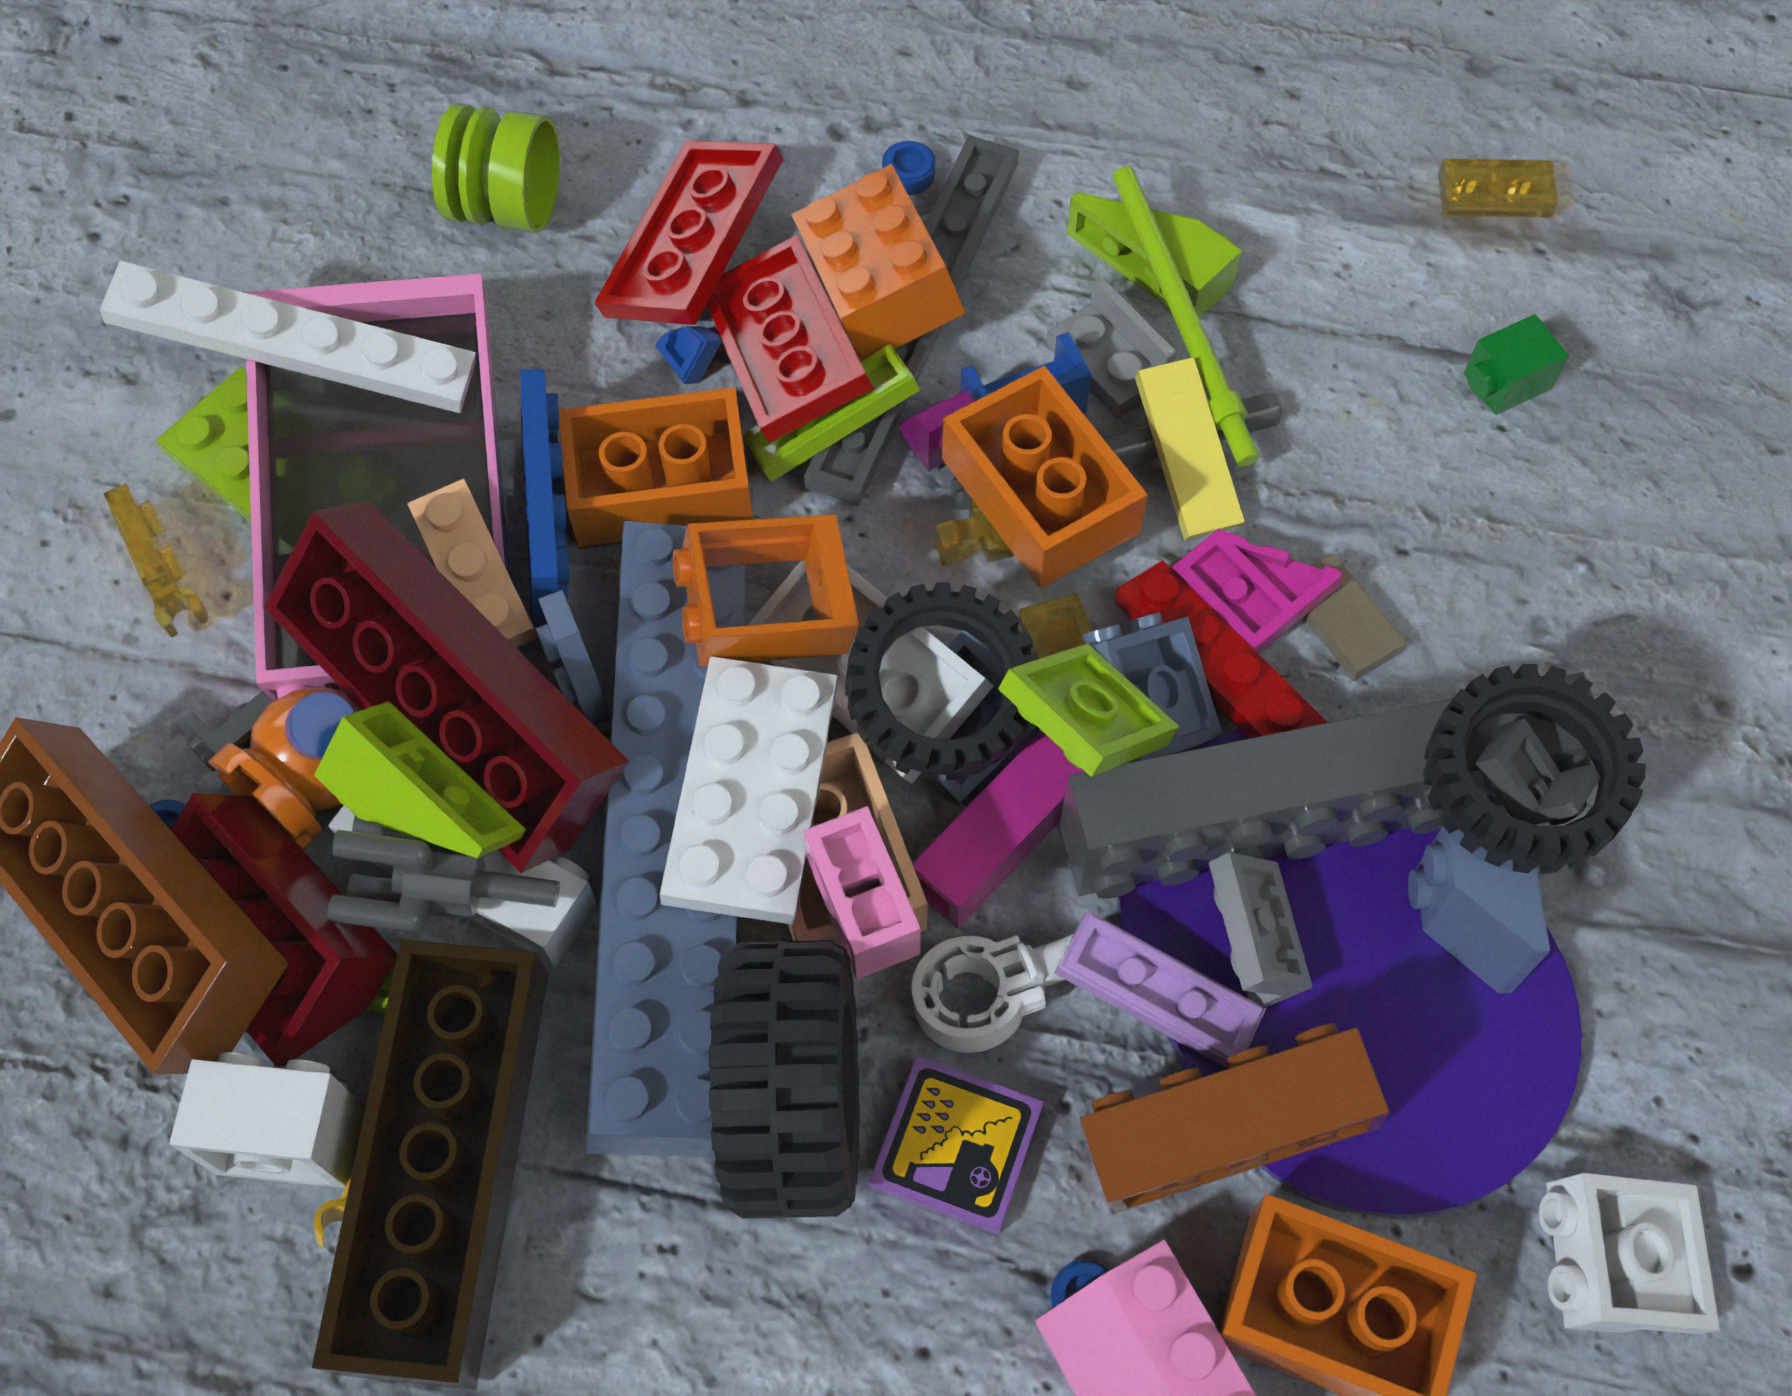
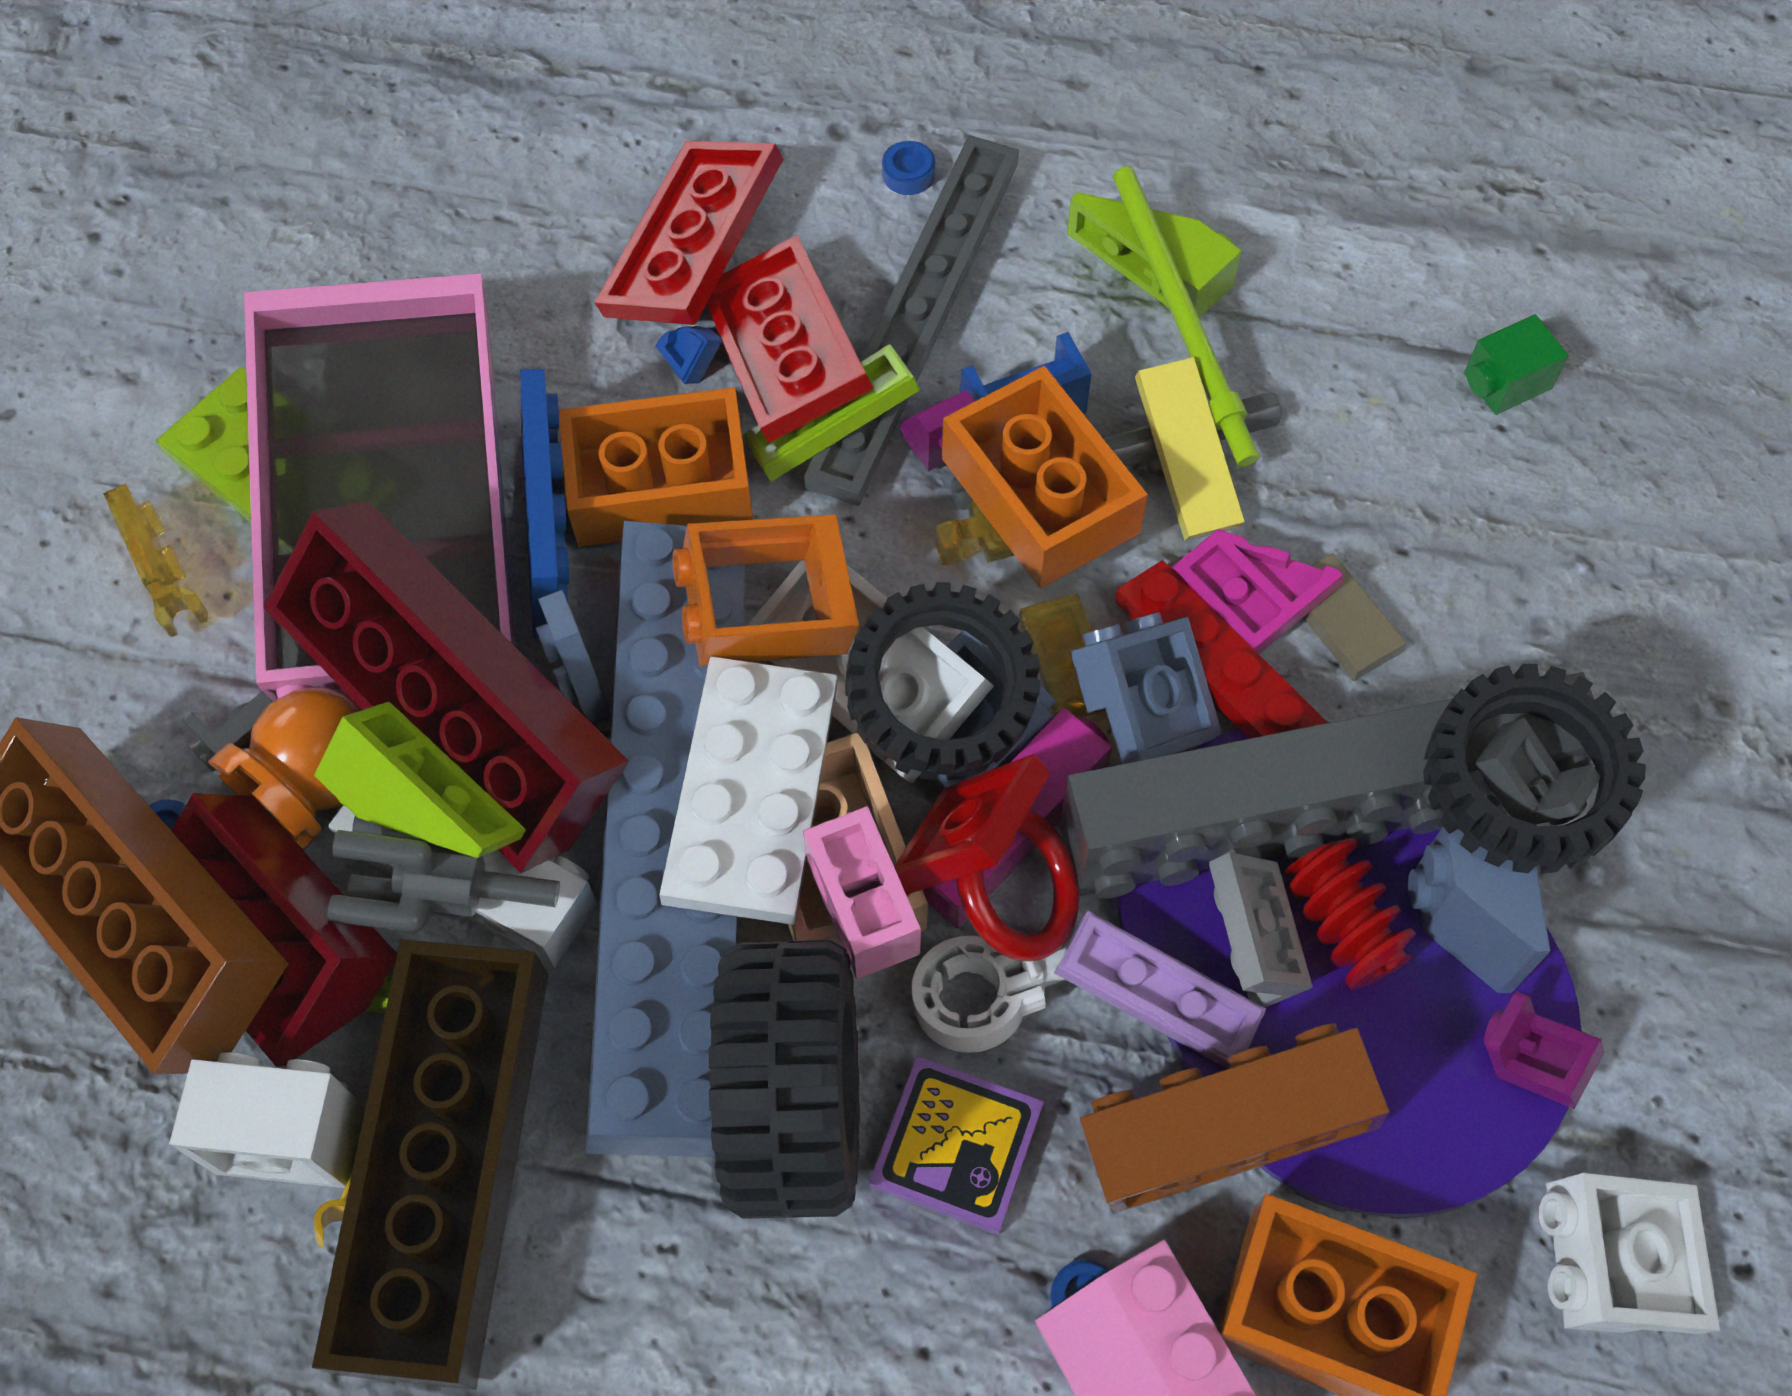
(288, 336): white plate -> none
(314, 722): blue tile -> none
(470, 558): light nougat plate -> none
(496, 167): lime wheel -> none
(878, 263): orange brick -> none
(972, 831): none -> red tile
(1088, 709): lime plate -> none
(1114, 346): light grey bracket -> none
(1349, 912): none -> red piece
(1497, 188): clear yellow plate -> none
(1541, 1052): none -> magenta bracket

